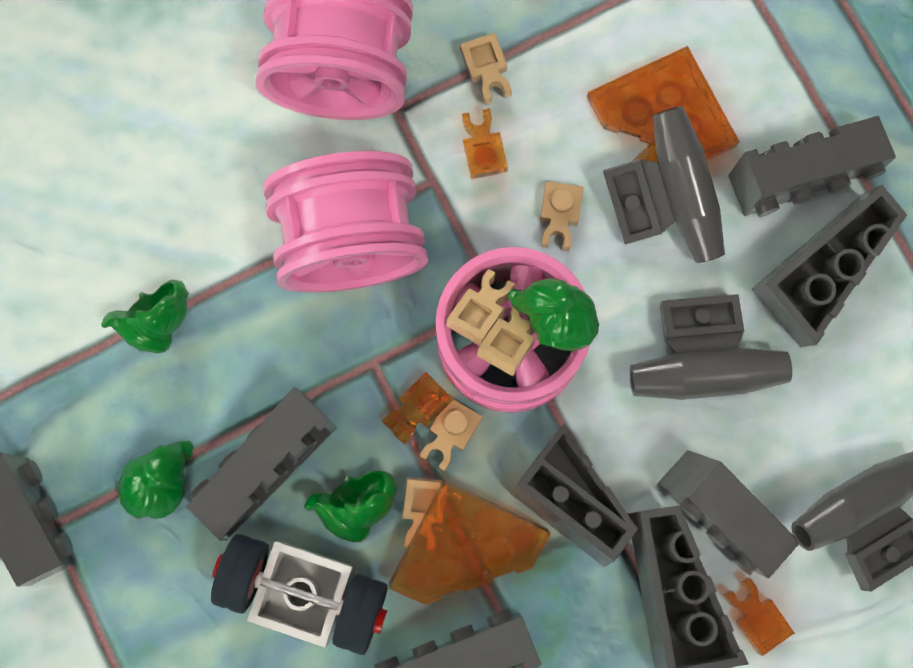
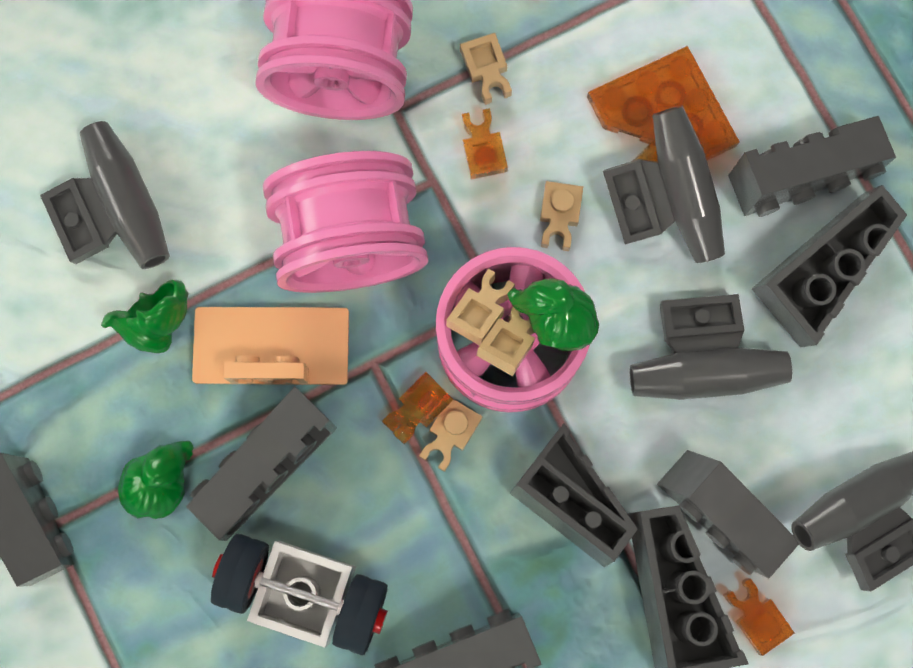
(109, 203): none -> dark grey plate
(271, 345): none -> light nougat bracket
(355, 505): green hair -> none
(417, 498): tan plate -> none
(465, 546): clear orange plate -> none

